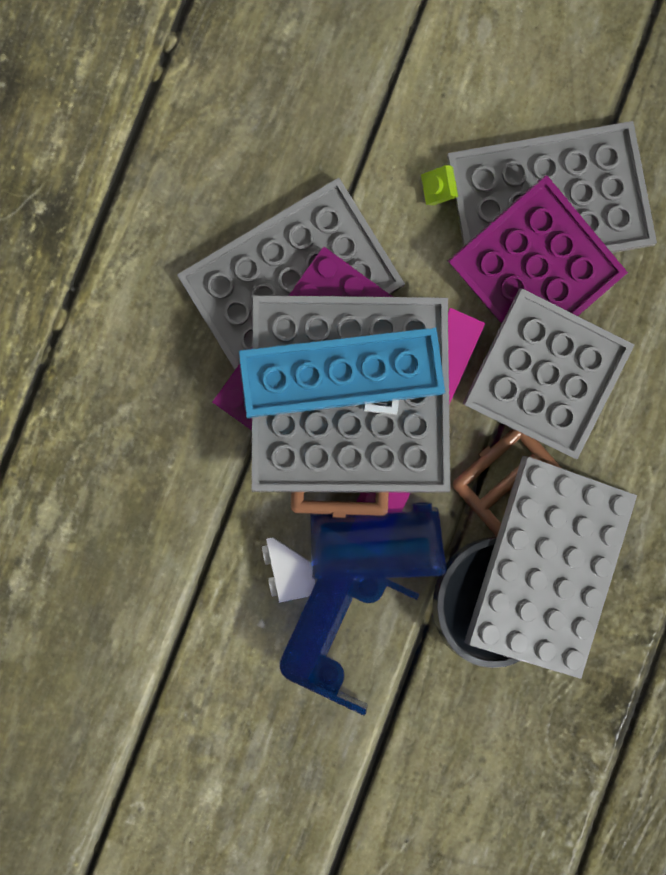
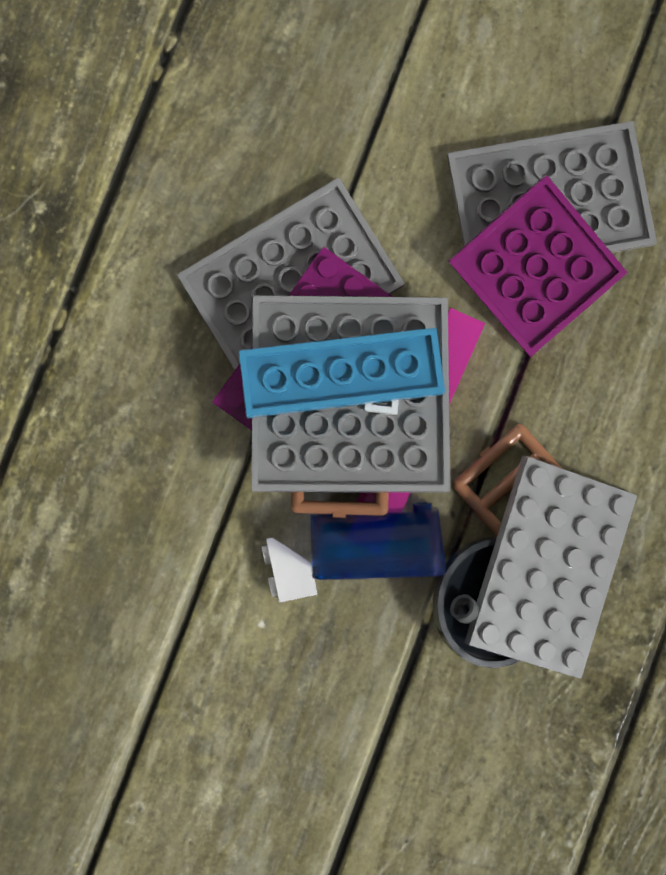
(306, 653): clear blue windscreen -> none
(439, 185): lime plate -> none
(458, 611): none -> dark grey hinge
(548, 373): light grey plate -> none

